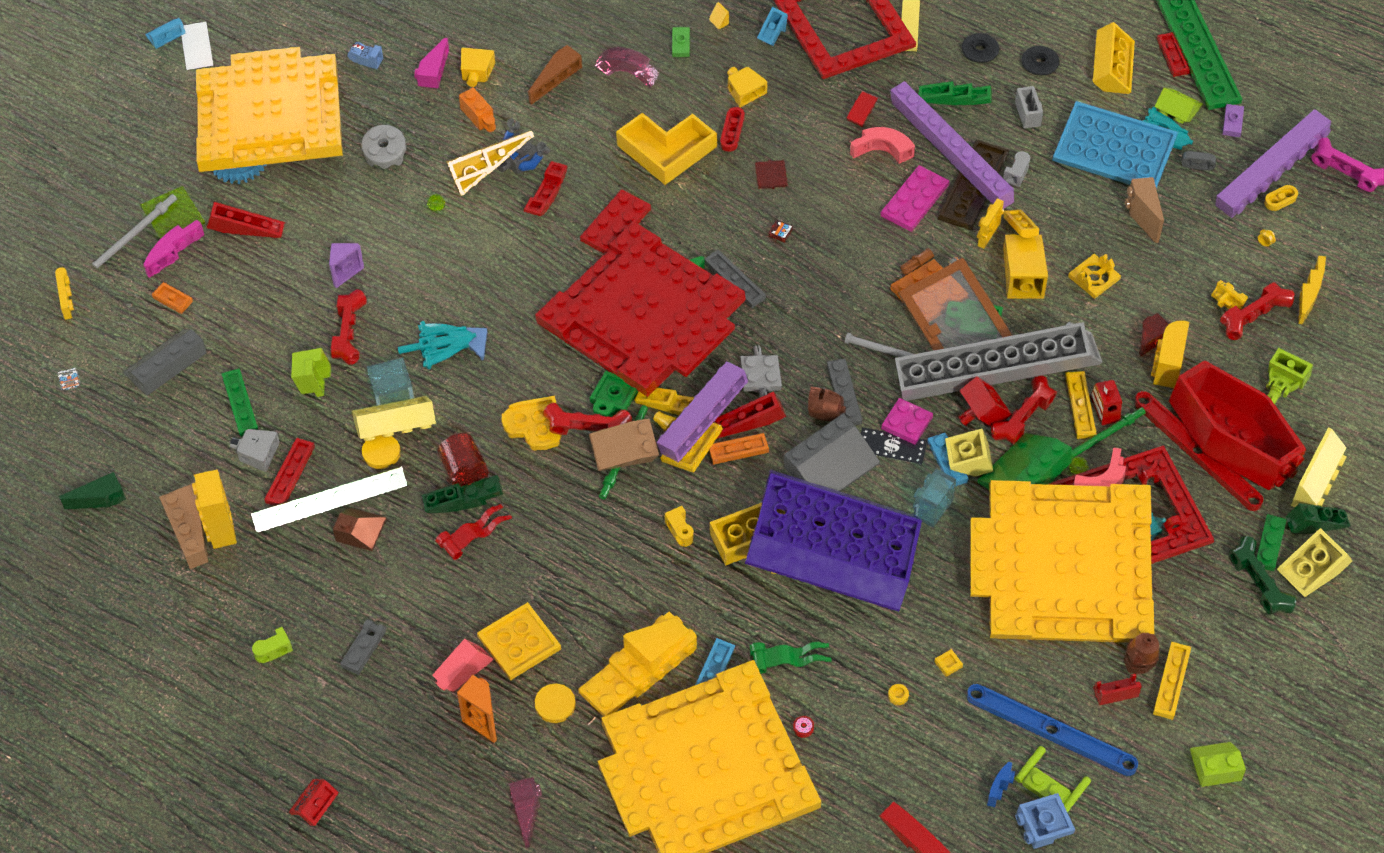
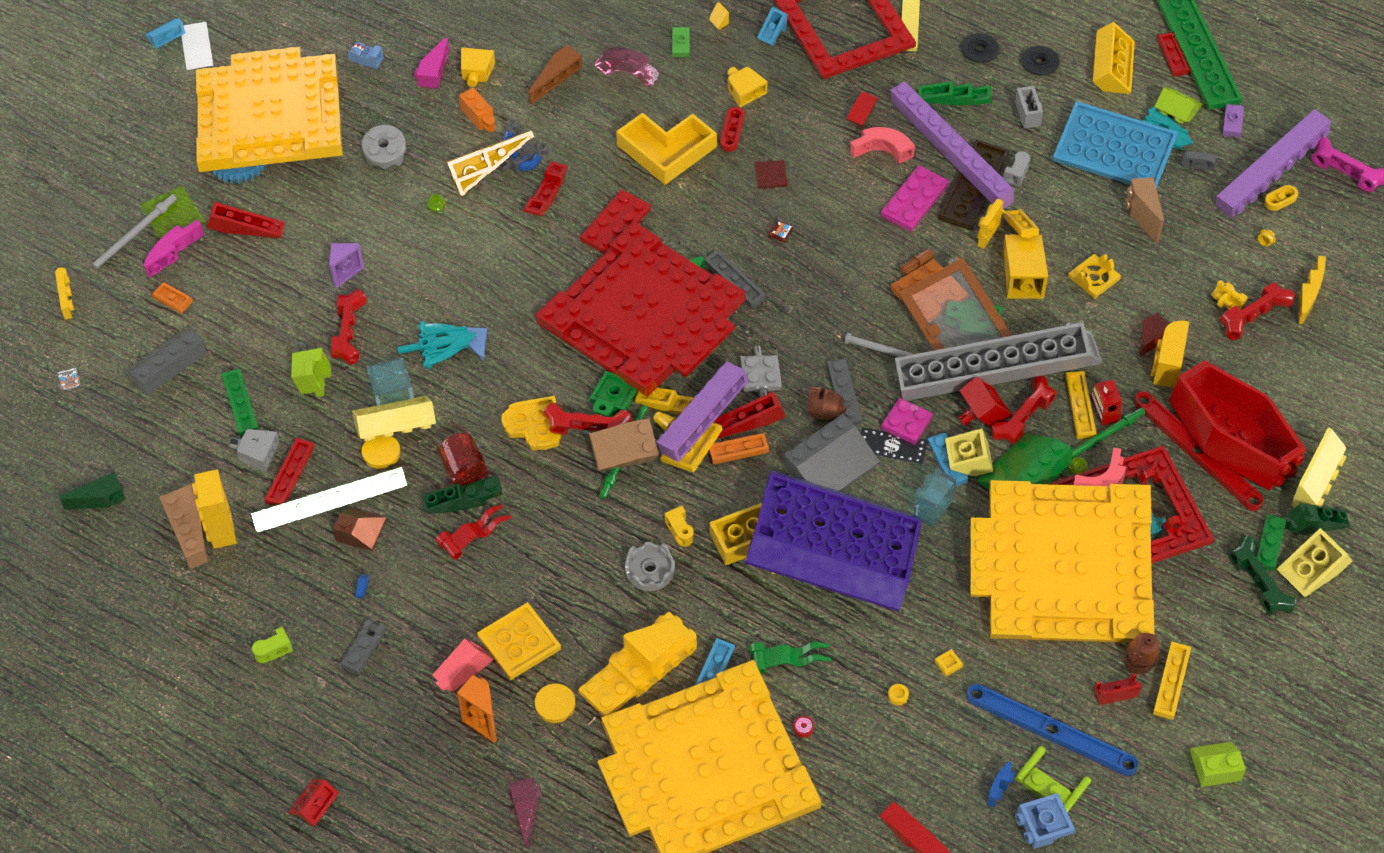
(362, 584): none -> blue tile
(650, 555): none -> light grey plate
(1286, 374): lime brick -> none

